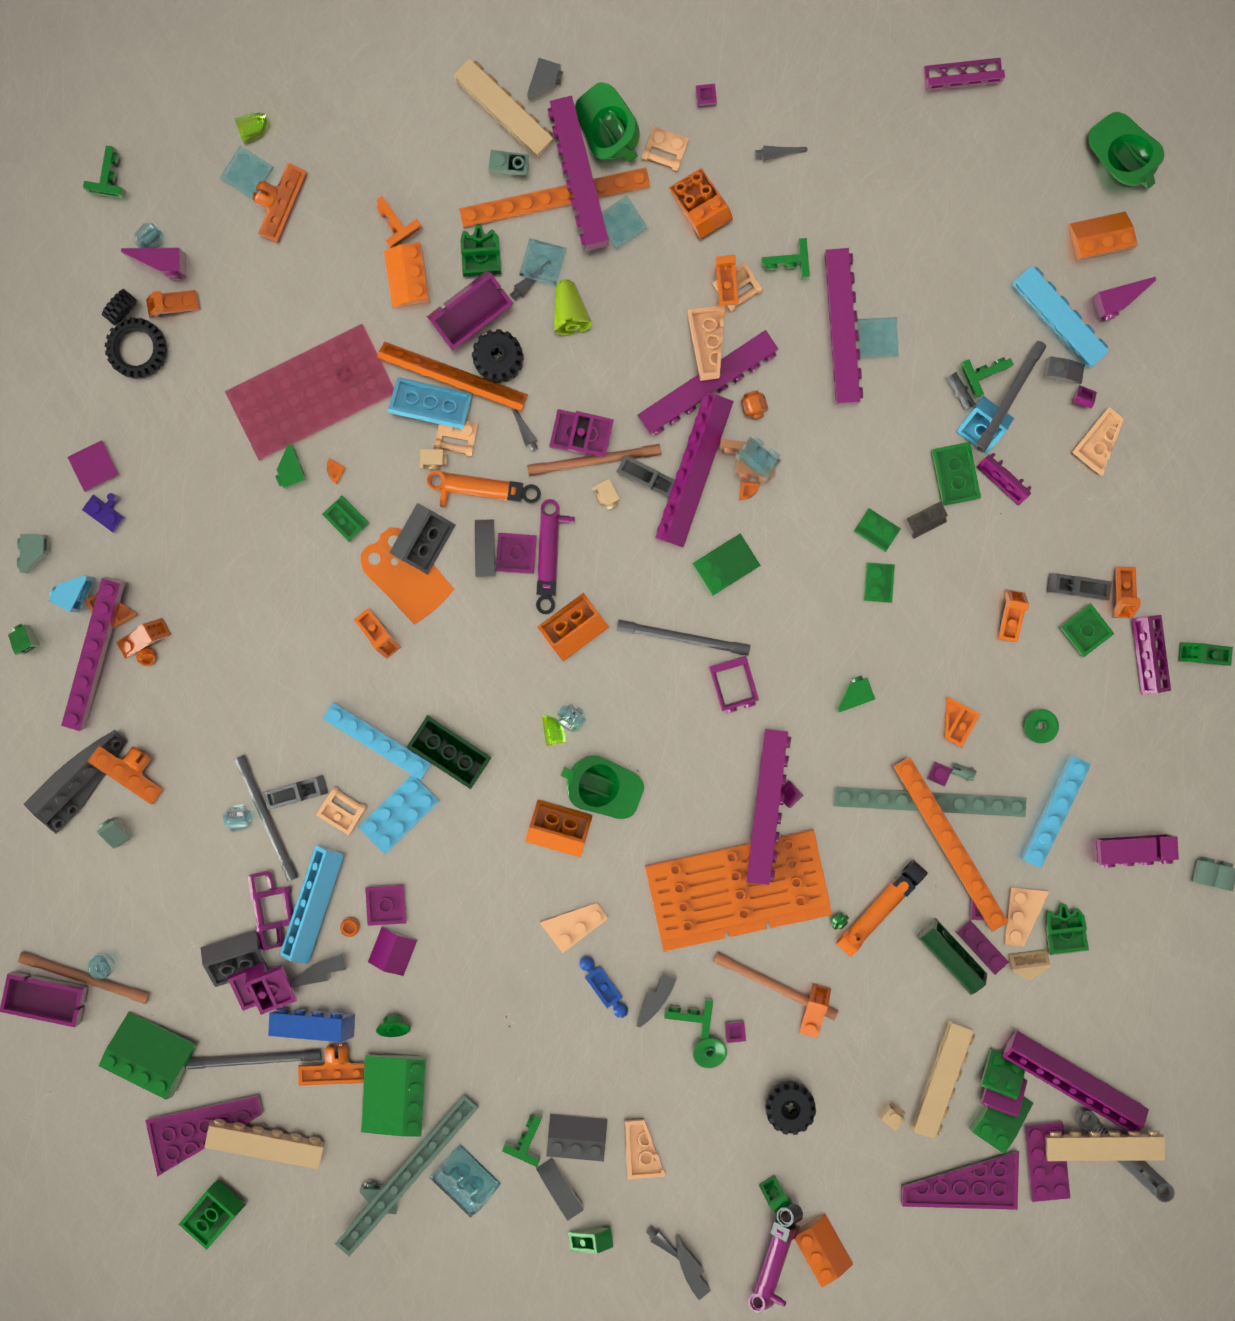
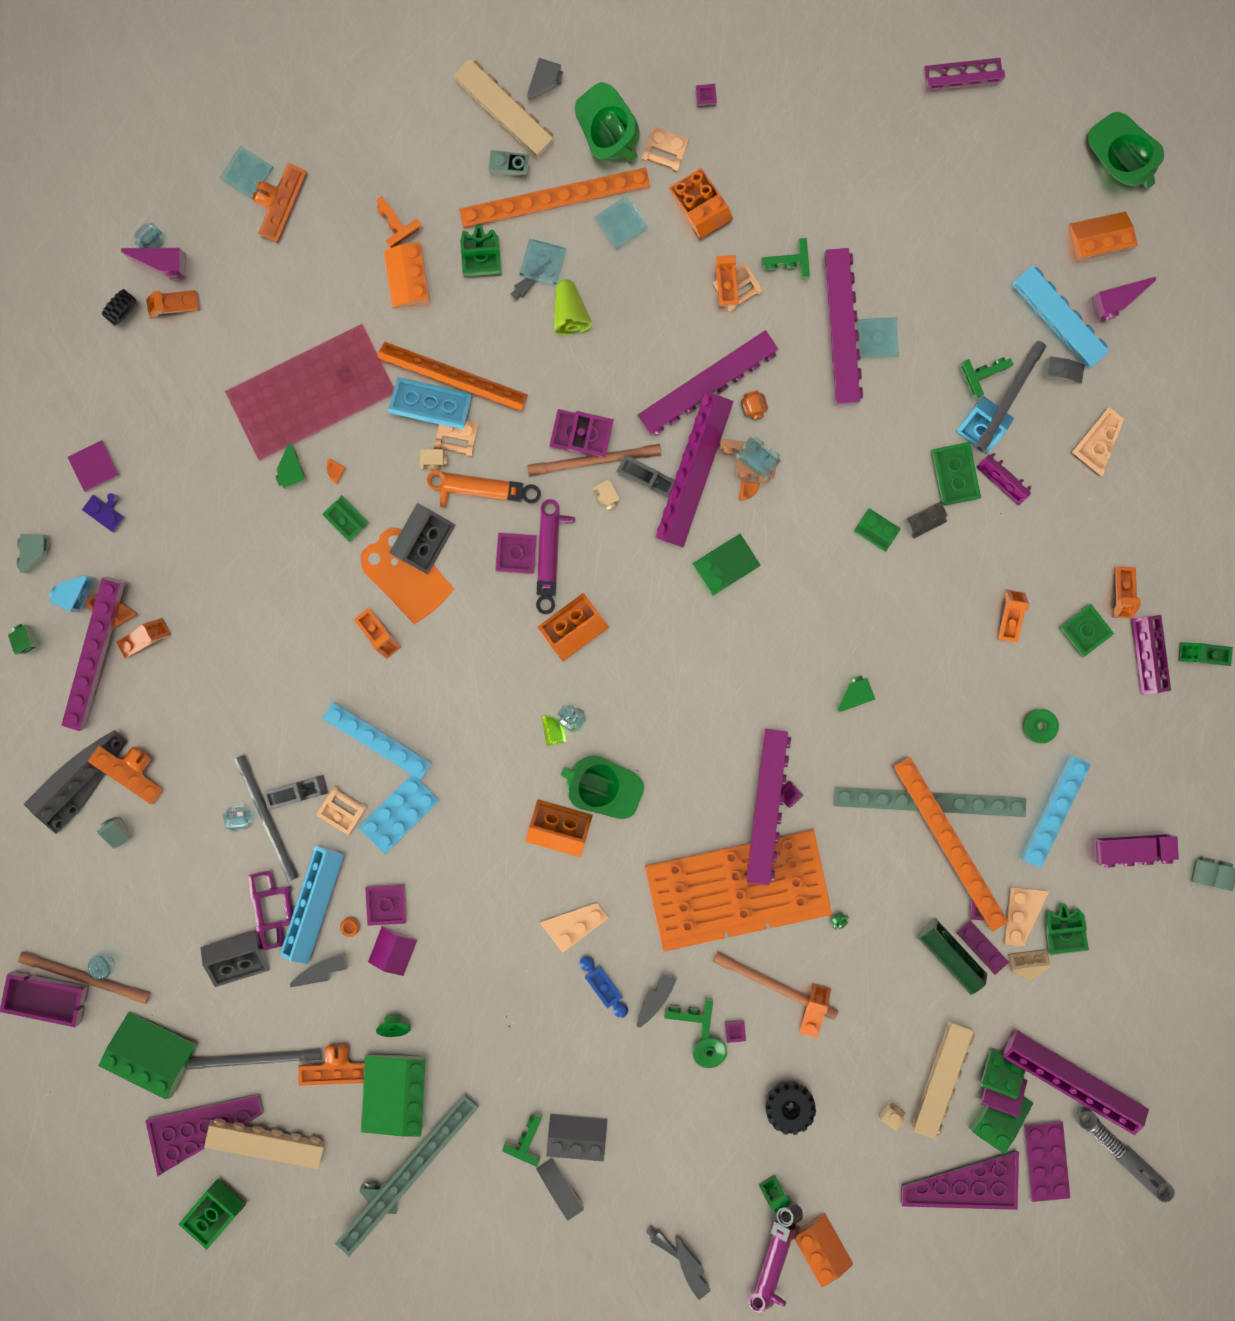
(107, 176): green bracket -> none
(119, 332): black tyre -> none
(146, 656): orange plate -> none
(251, 125): clear neon green brick -> none
(262, 988): magenta bracket -> none
(311, 1025): blue wedge -> none
(449, 752): dark green brick -> none
(465, 1181): clear light blue slope -> none
(470, 310): magenta piece -> none
(484, 548): dark grey slope -> none
(503, 367): black wheel -> none
(528, 437): dark grey piece -> none
(579, 173): magenta brick -> none
(591, 1240): green slope -> none
(640, 1152): light nougat wing -> none
(707, 337): light nougat wing -> none
(733, 647): dark grey piece -> none
(748, 702): magenta window -> none
(771, 152): dark grey piece -> none
(879, 582): green plate -> none
(900, 888): orange piece -> none
(939, 773): magenta plate -> none
(959, 722): orange wing -> none
(960, 391): dark grey pin -> none
(964, 772): sand green pin -> none
(1079, 586): dark grey slope -> none
(1085, 396): magenta plate -> none
(1105, 1146): tan brick -> none

